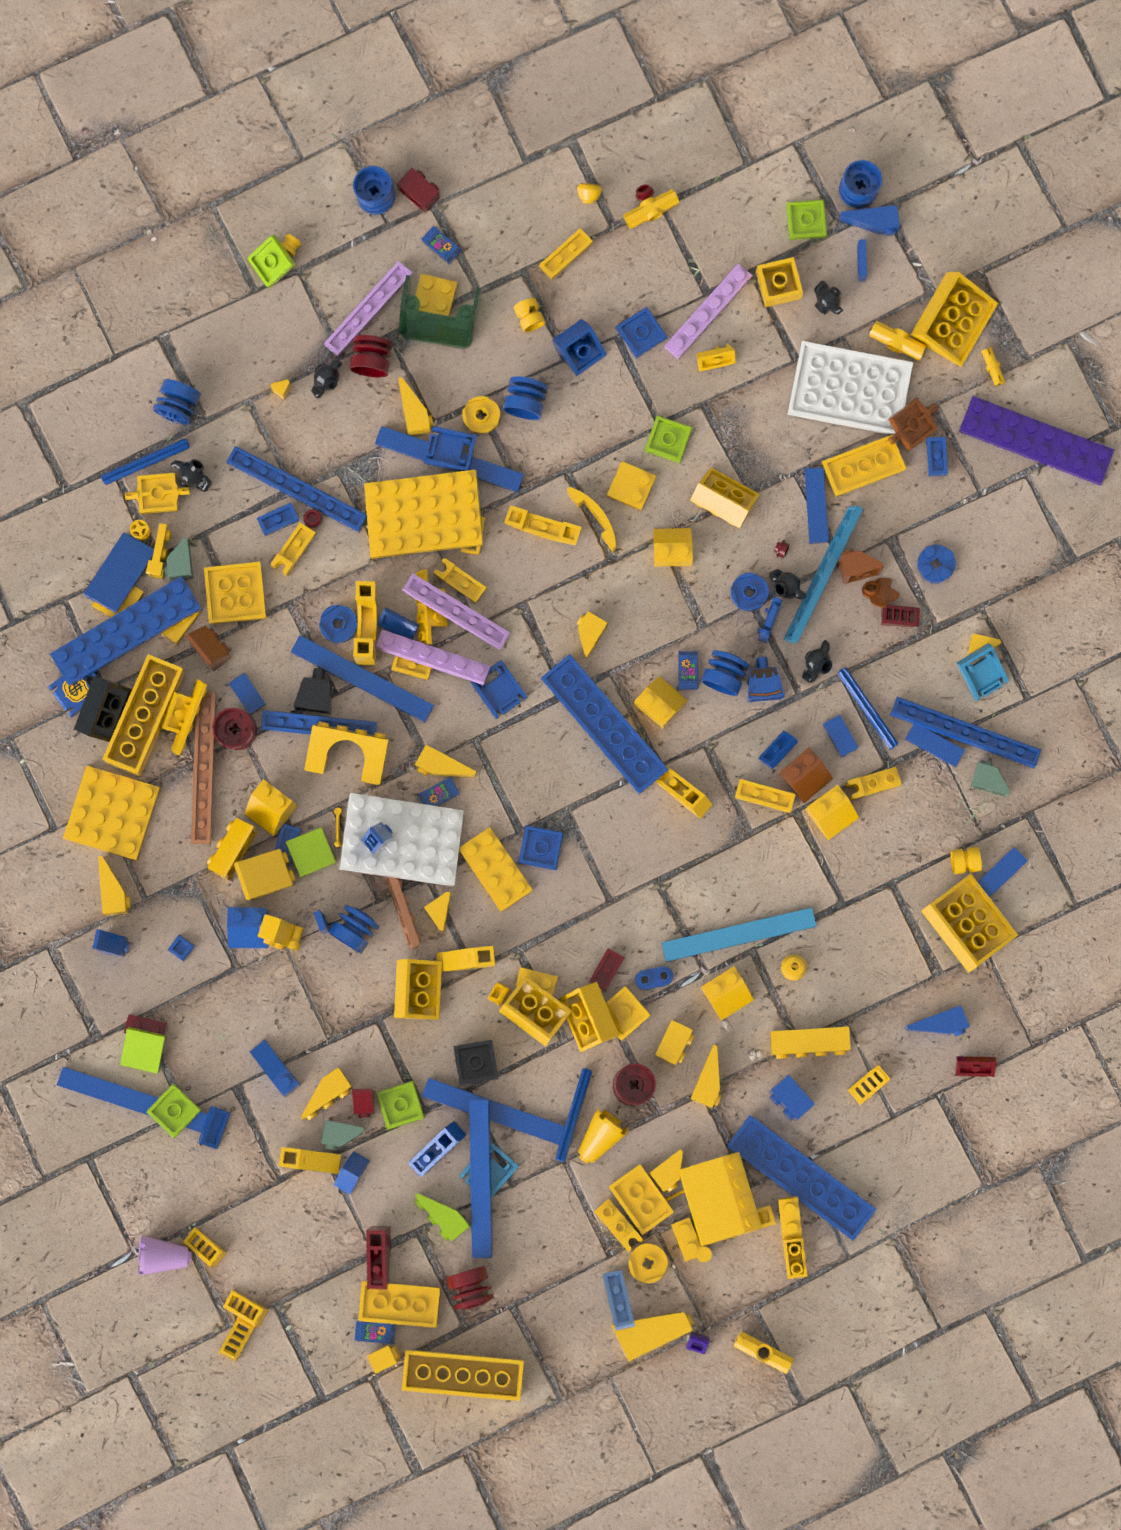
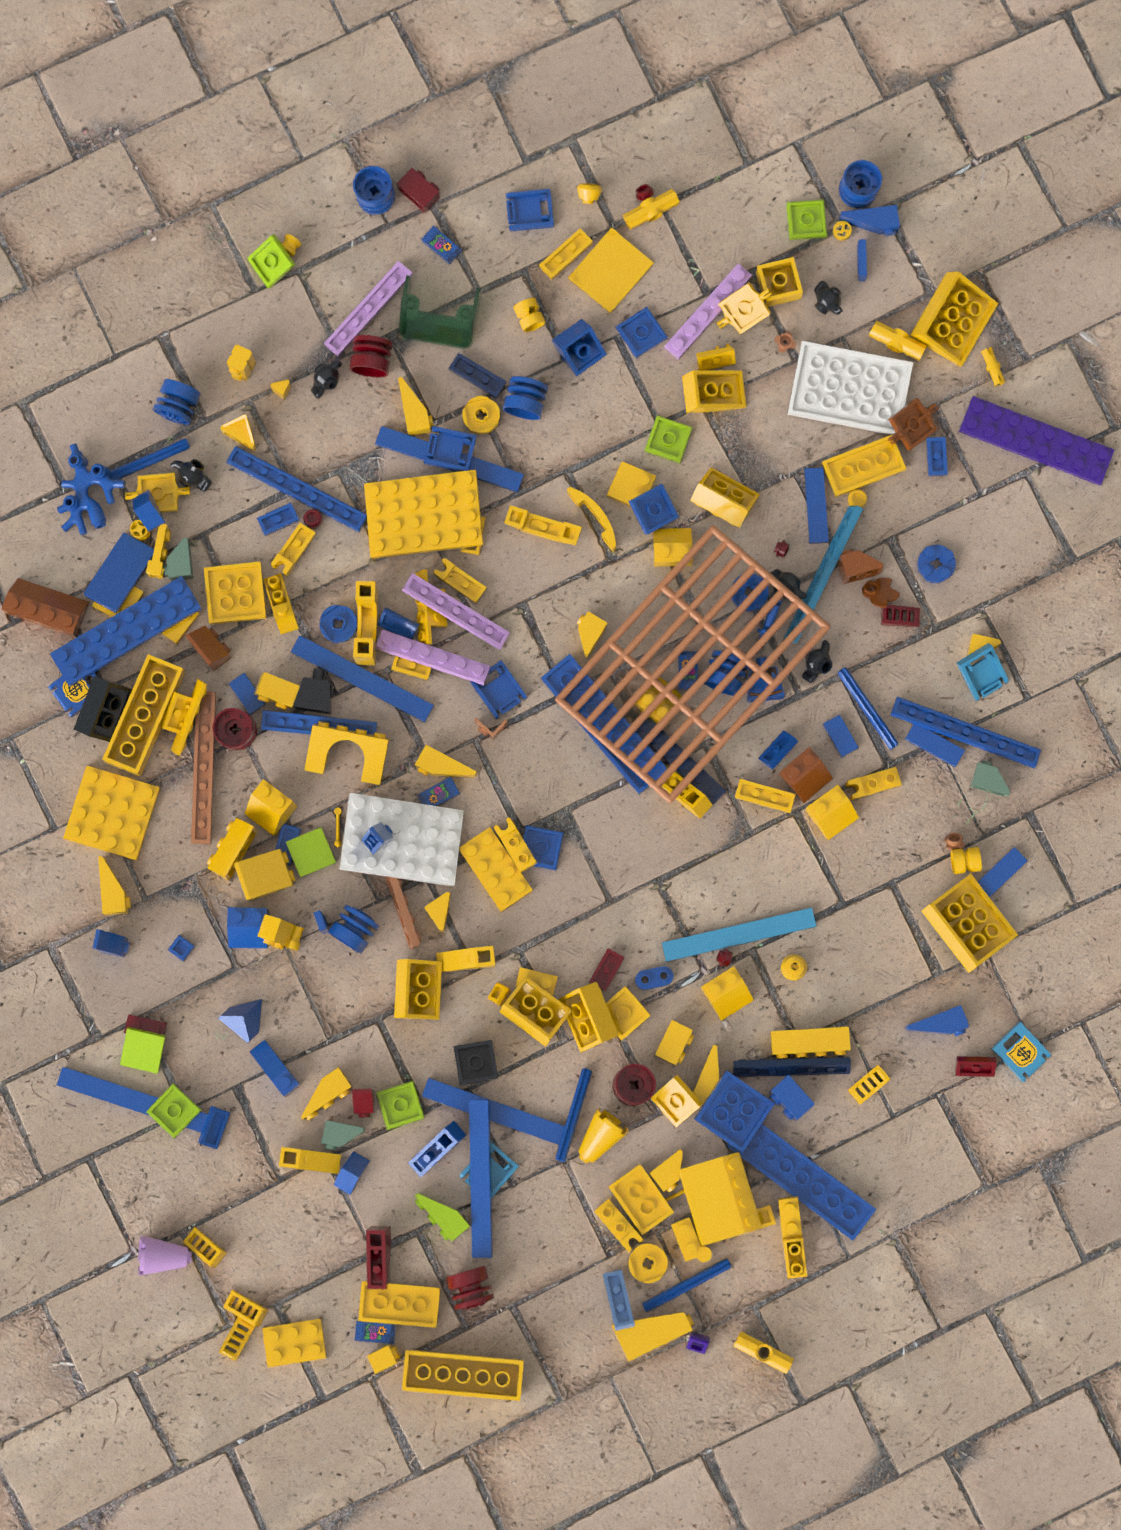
(45, 607): none -> dark orange slope
(81, 500): none -> blue plant
(147, 510): none -> blue slope
(240, 431): none -> yellow slope
(241, 363): none -> yellow brick
(244, 1019): none -> blue slope
(276, 690): none -> yellow brick
(280, 604): none -> yellow slope
(294, 1342): none -> yellow plate
(435, 294): yellow plate -> none
(477, 375): none -> dark blue plate
(485, 731): none -> nougat bracket
(516, 846): none -> yellow plate
(526, 210): none -> blue container
(610, 270): none -> yellow piece
(653, 509): none -> blue plate
(676, 1101): none -> yellow plate
(686, 1285): none -> blue axle
(702, 781): none -> dark blue plate
(713, 390): none -> yellow slope
(717, 635): none -> nougat bar
(724, 957): none -> dark red plate
(734, 1111): none -> blue plate
(744, 308): none -> yellow plate
(787, 336): none -> nougat plate
(791, 1067): none -> dark blue plate
(842, 230): none -> yellow tile
(857, 498): none -> yellow tile
(954, 841): none -> nougat plate
(1024, 1054): none -> dark azure container

